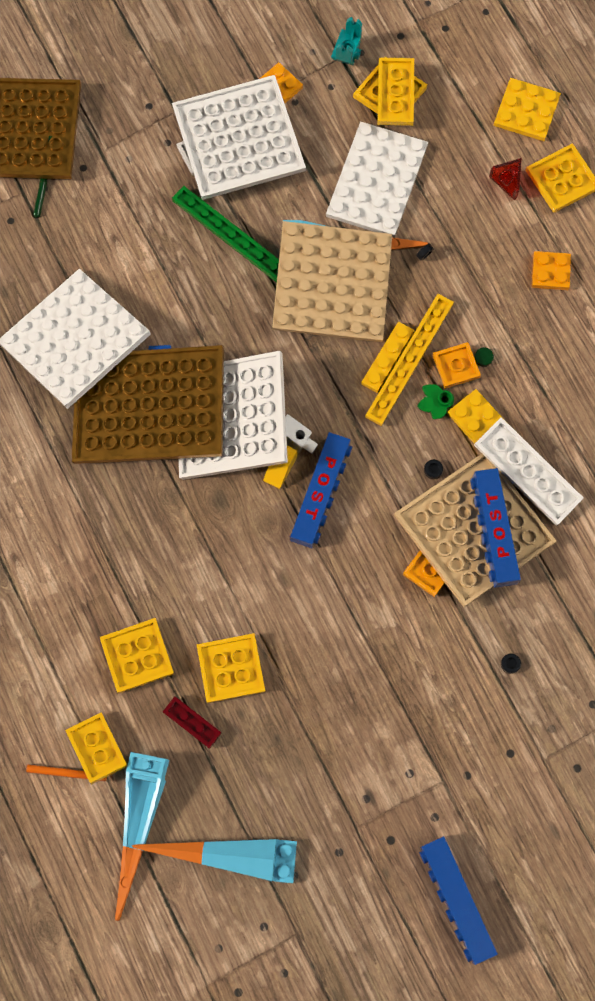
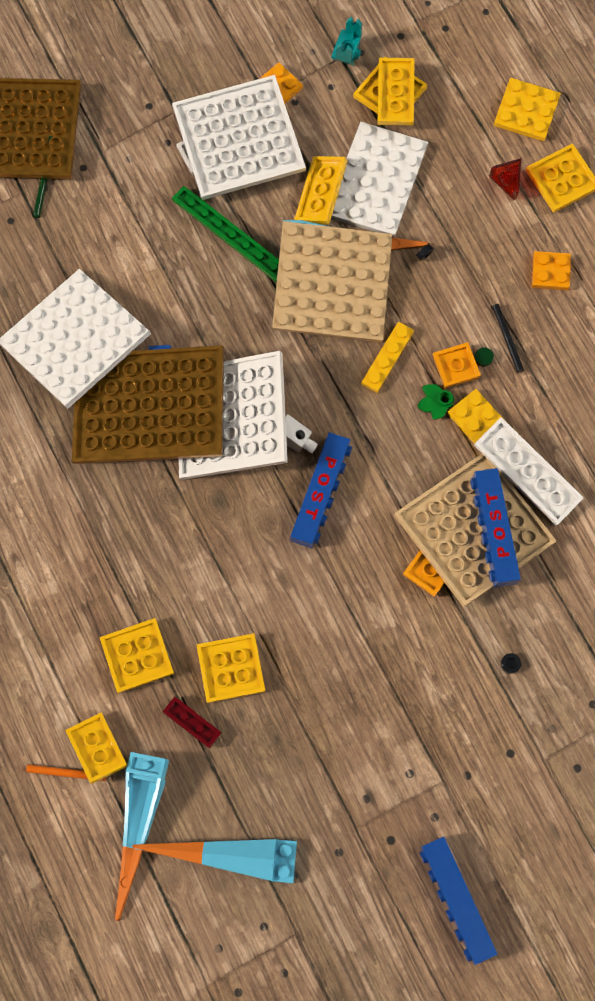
(278, 473): yellow slope -> none
(321, 189): none -> yellow plate
(409, 360): yellow plate -> none
(433, 469): black tile -> none
(508, 339): none -> black bar

